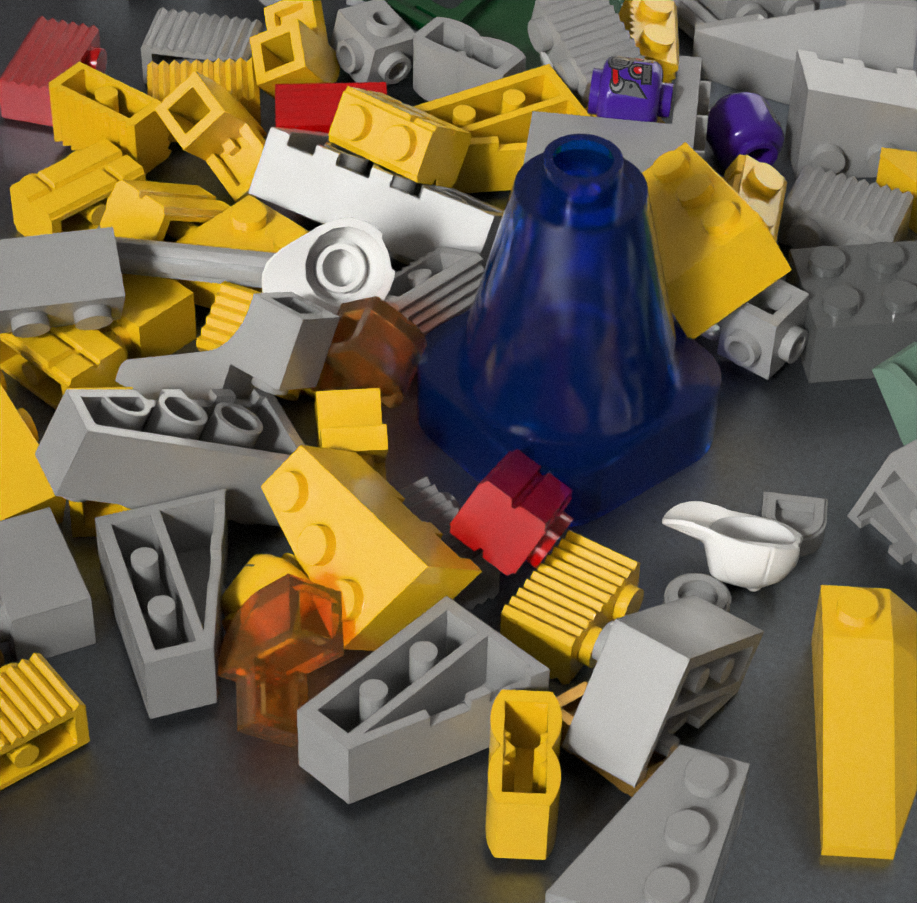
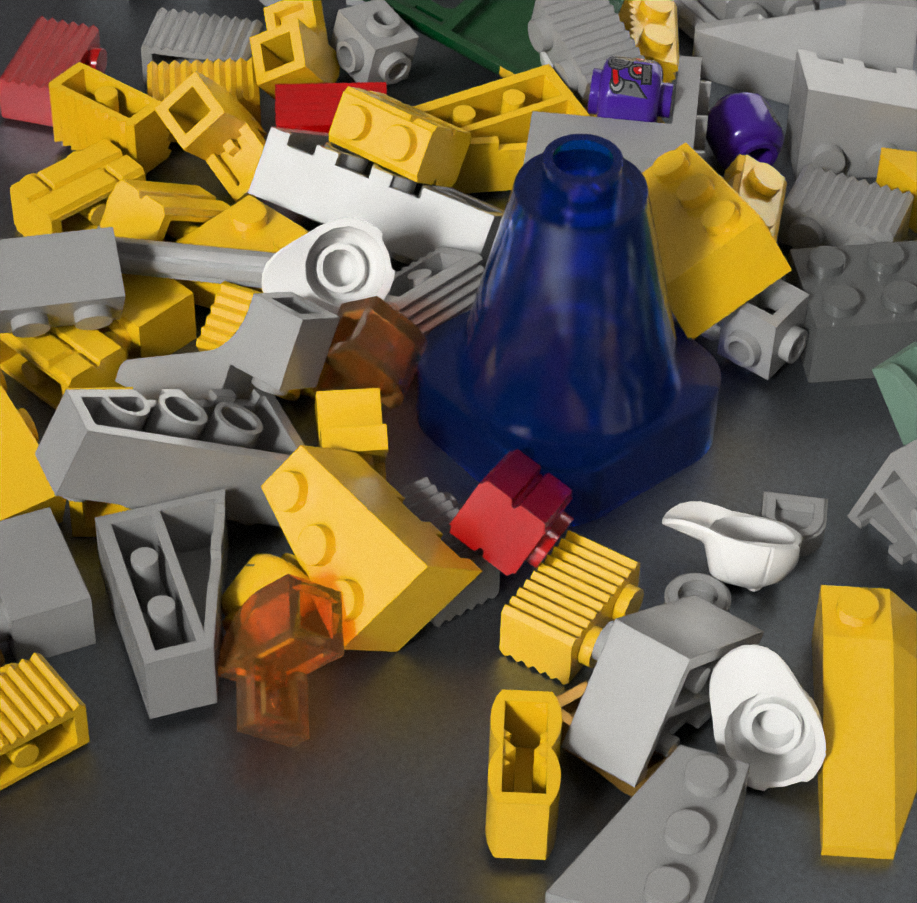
(412, 703): light grey wedge -> none
(456, 58): light grey brick -> none
(765, 718): none -> white piece

